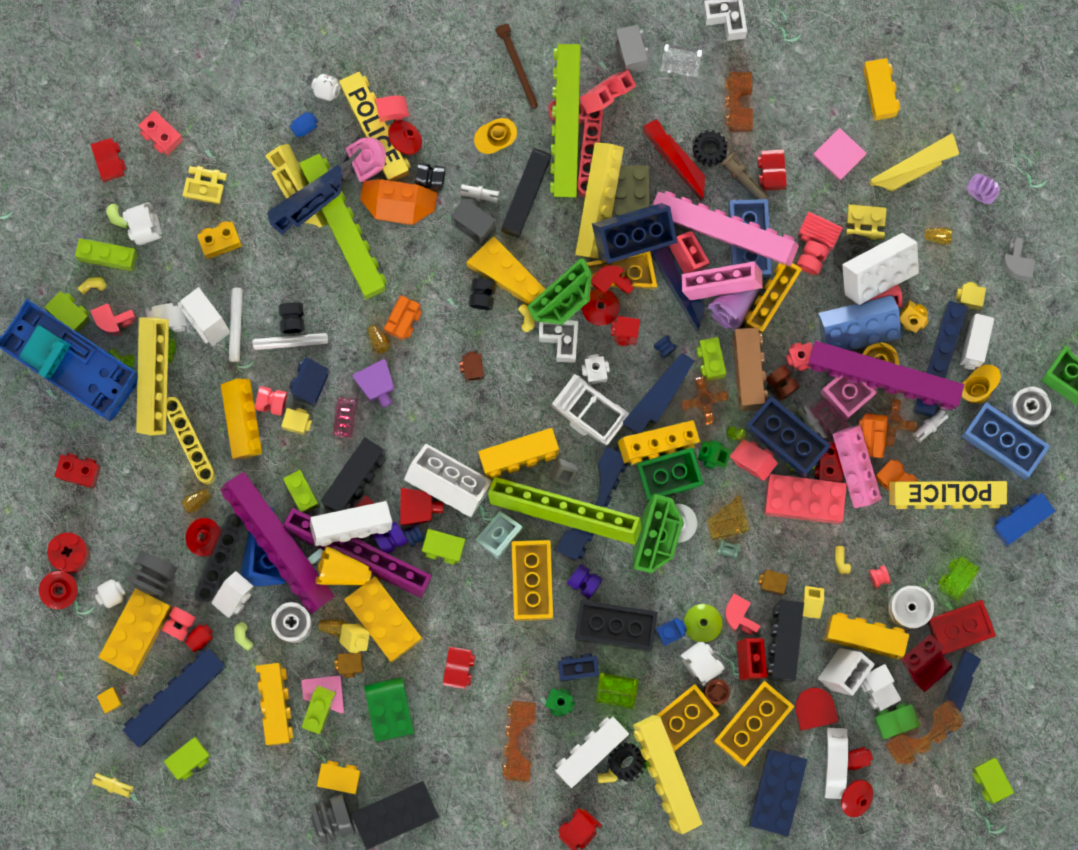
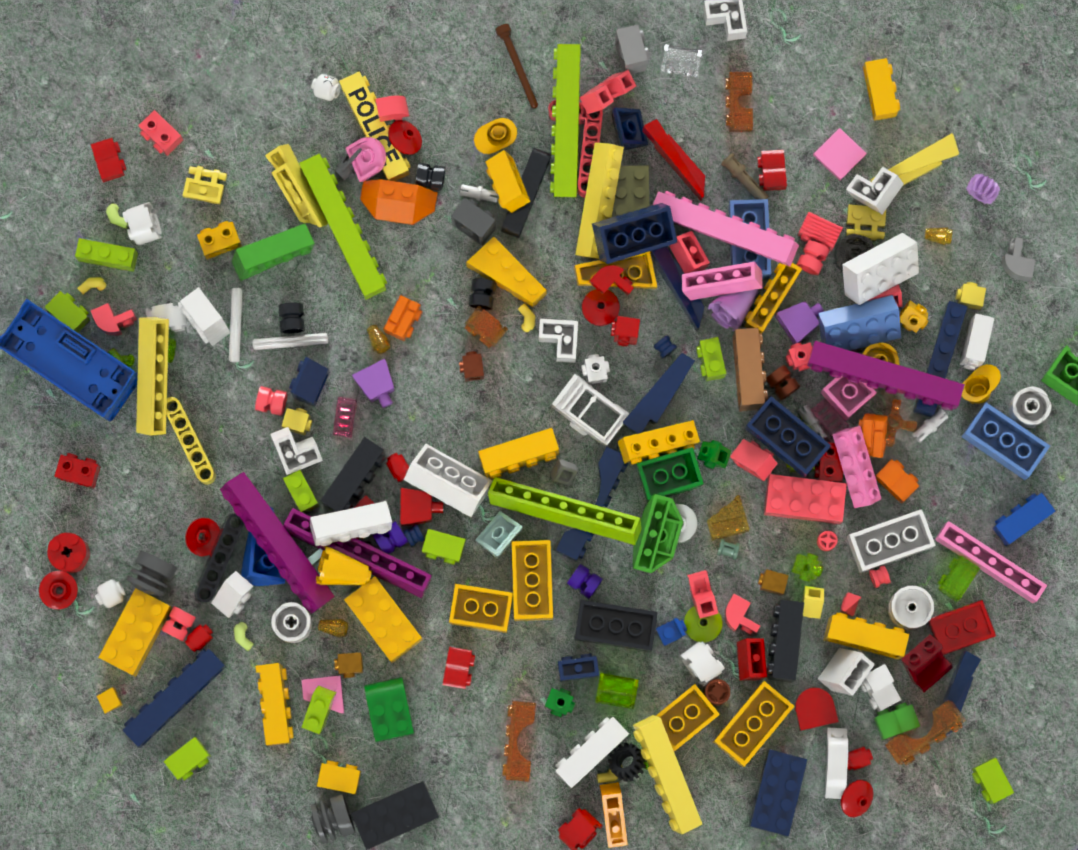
(44, 351): teal bracket -> none
(112, 785): light yellow pin -> none
(195, 500): clear yellow cone -> none
(241, 419): yellow brick -> none
(272, 251): none -> bright green wedge
(295, 455): none -> white brick
(303, 124): blue brick -> none
(306, 201): dark blue wedge -> none
(354, 637): light yellow brick -> none
(397, 466): none -> red brick
(481, 608): none -> yellow brick
(485, 326): none -> clear orange brick
(507, 181): none -> yellow brick
(564, 296): bright green wedge -> none
(613, 814): none -> light orange slope
(628, 128): none -> dark blue slope
(692, 403): clear orange pin -> none
(702, 594): none -> coral brick
(710, 137): black tyre -> none
(735, 434): clear neon green arm -> none
(799, 320): none -> medium lavender torso
(801, 569): none -> clear neon green brick
(830, 540): none -> coral wheel
(840, 560): light yellow arm -> none
(849, 604): none -> coral slope
(877, 193): none -> white brick
(890, 541): none -> white brick
(947, 493): light yellow brick -> none
(991, 562): none -> bright pink brick

